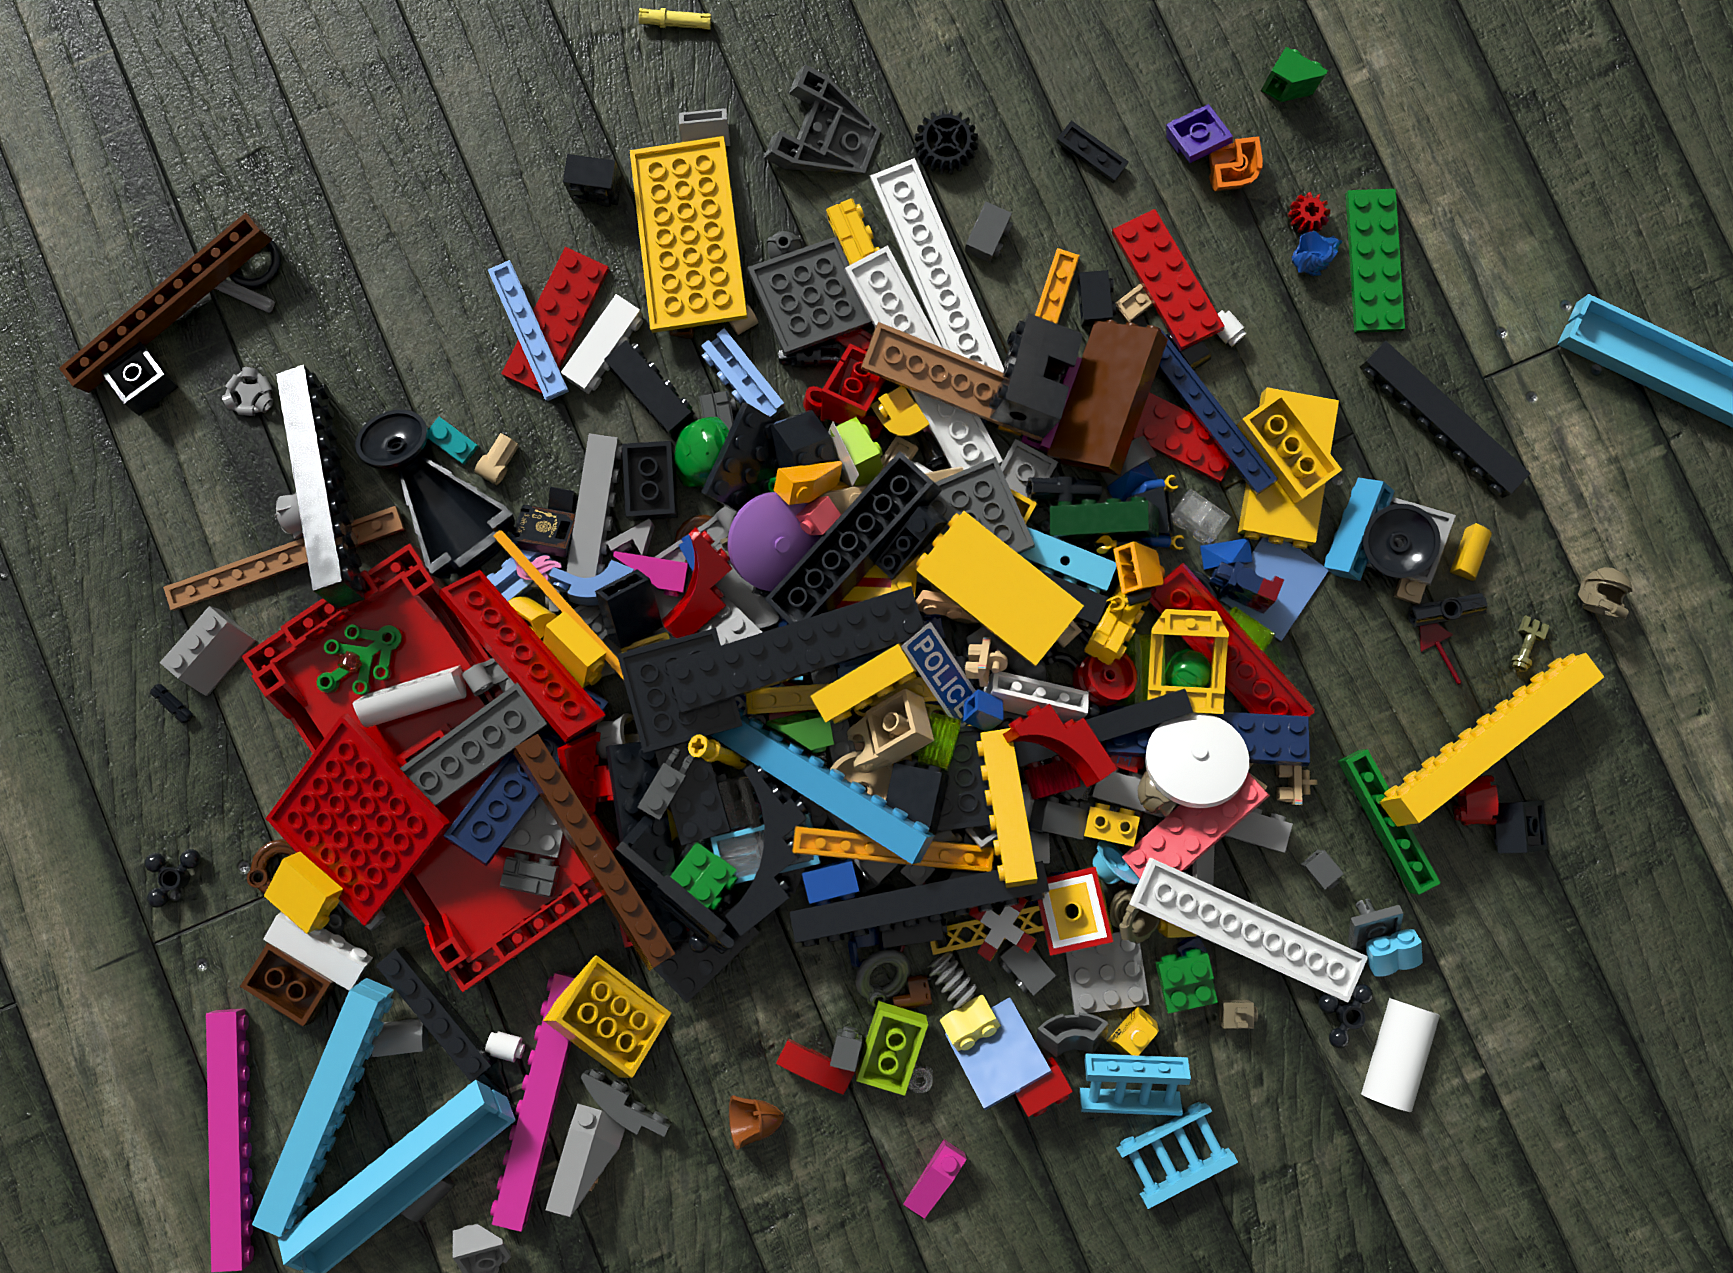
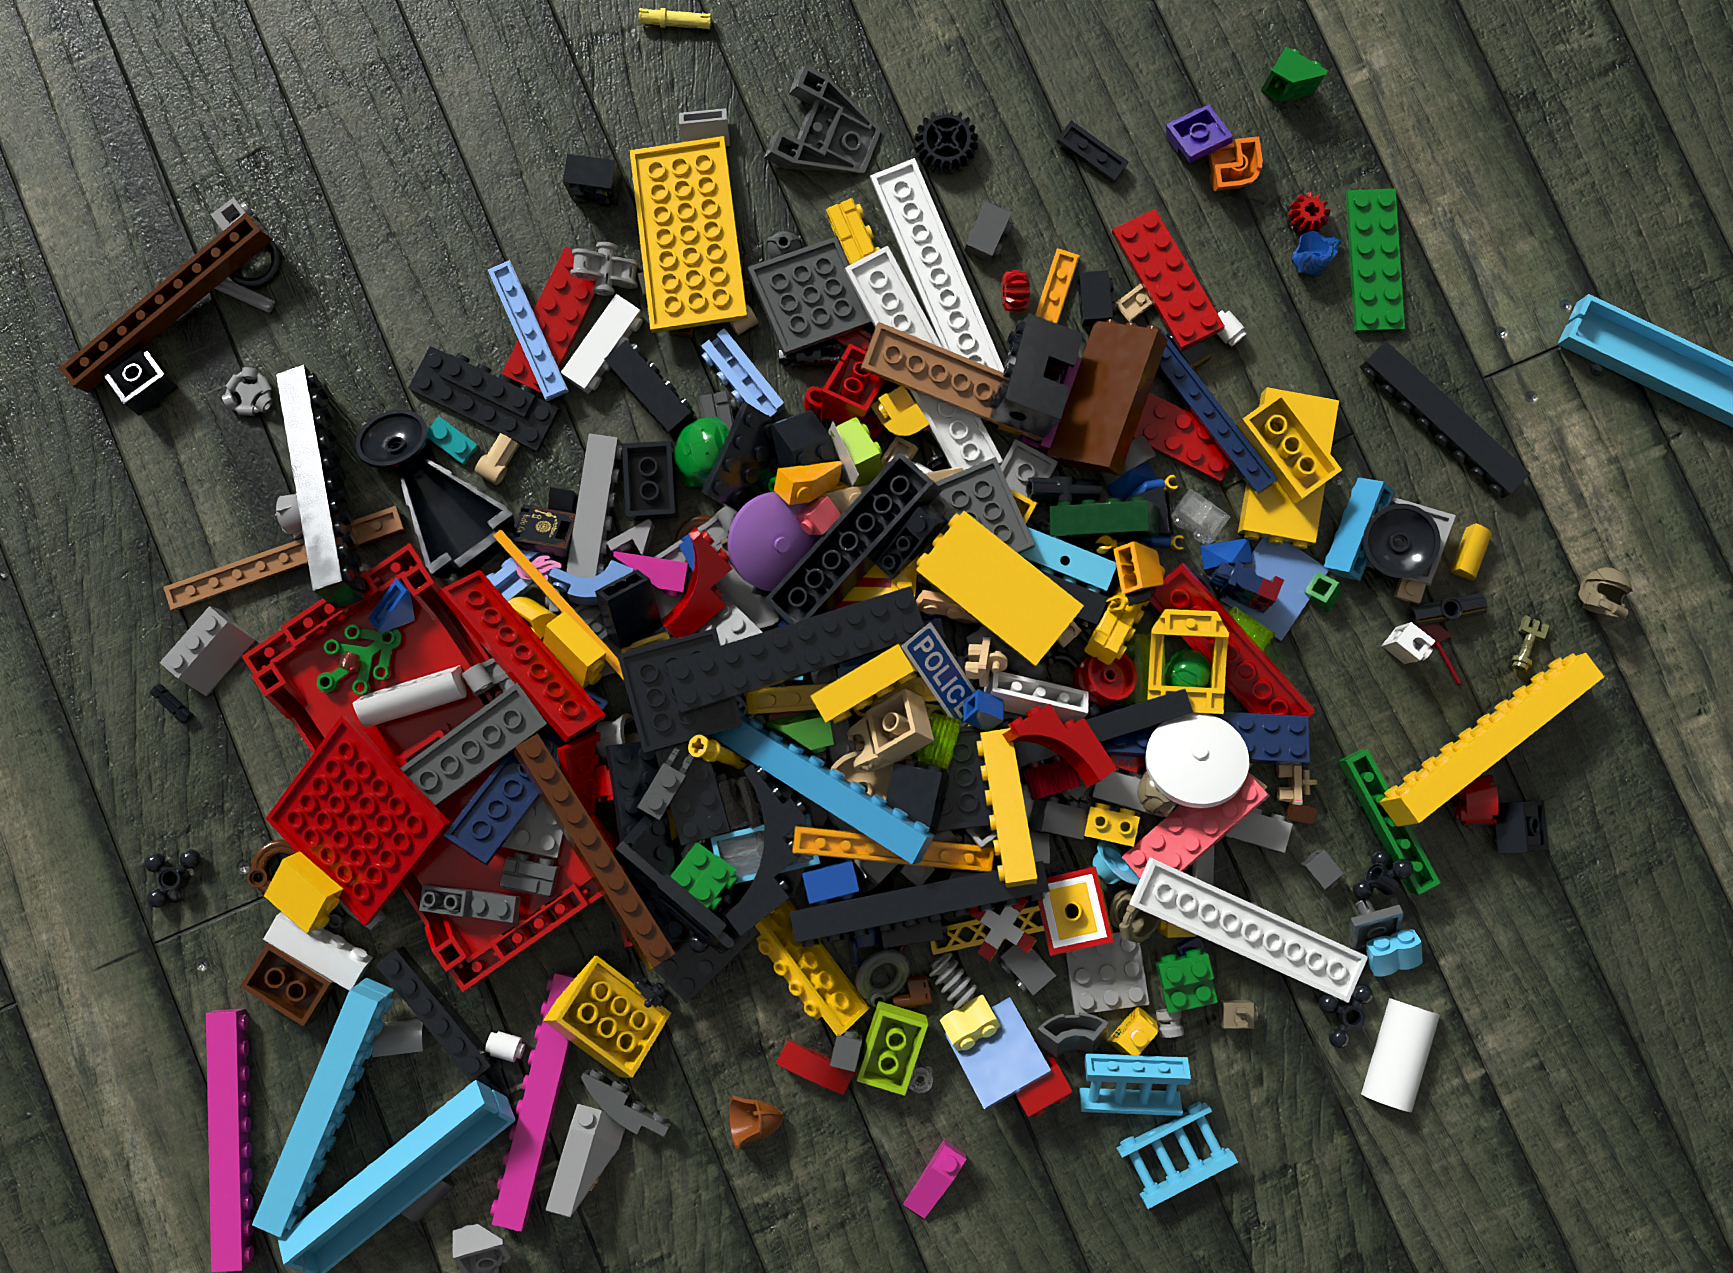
(230, 213): none -> light grey brick
(393, 609): none -> blue slope
(470, 903): none -> dark grey slope
(484, 397): none -> black plate
(604, 268): none -> light grey axle
(652, 992): none -> black piece
(810, 972): none -> yellow plate
(1015, 291): none -> red gear
(1169, 1024): none -> light grey wheel
(1301, 813): none -> reddish brown slope
(1323, 591): none -> green brick
(1382, 878): none -> black piece
(1409, 643): none -> white brick

